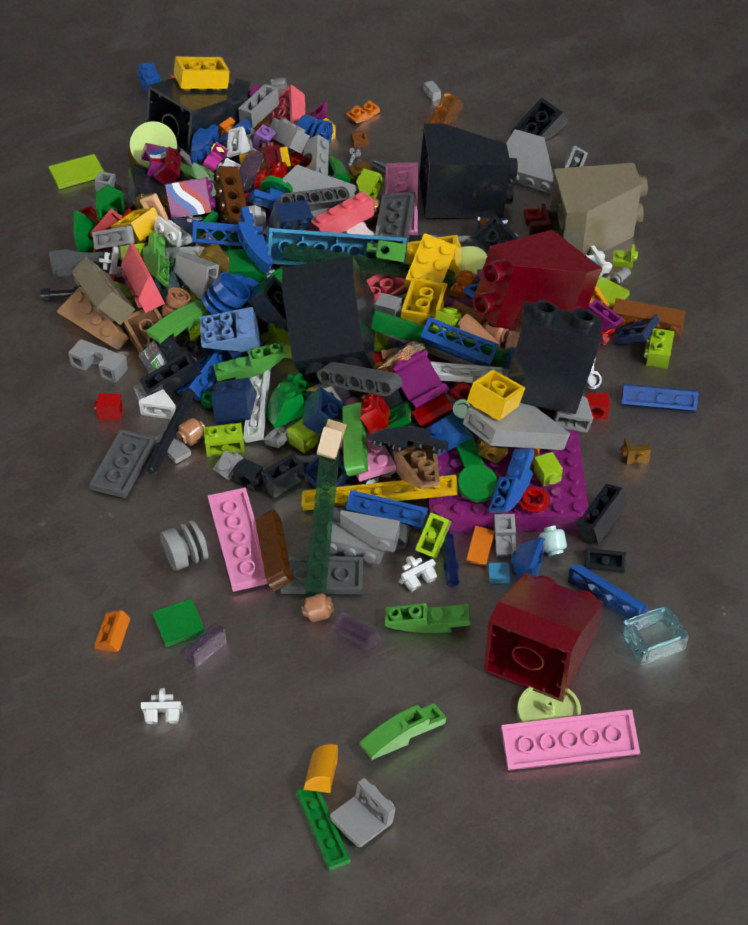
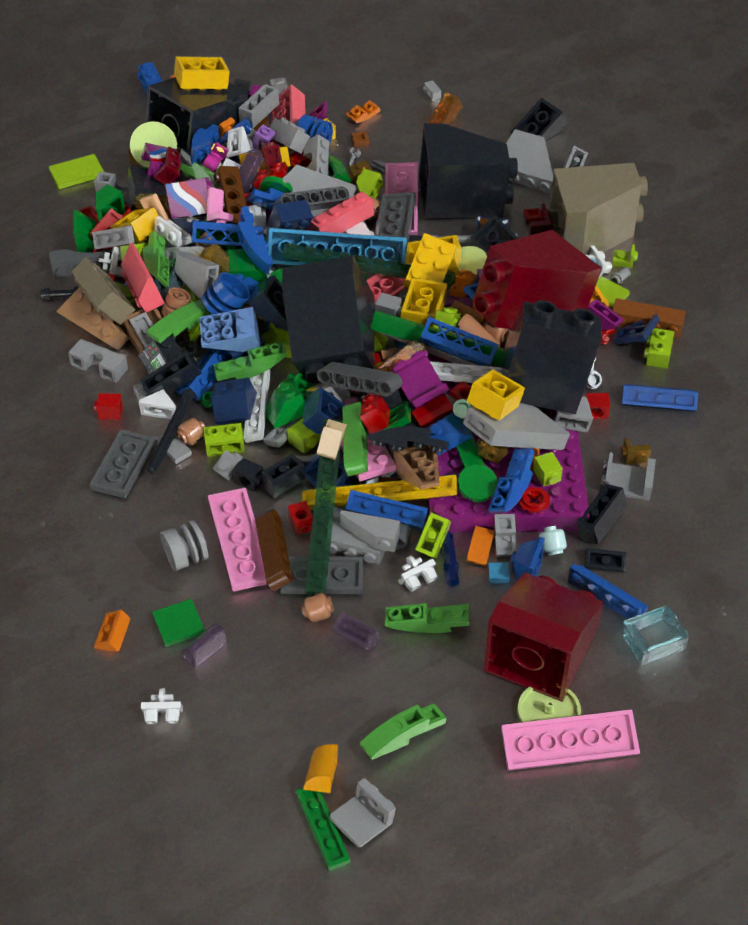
(140, 325): none -> light grey plate
(215, 207): none -> bright pink bracket
(300, 517): none -> red brick
(395, 253): bright green torso -> none
(634, 480): none -> light grey panel

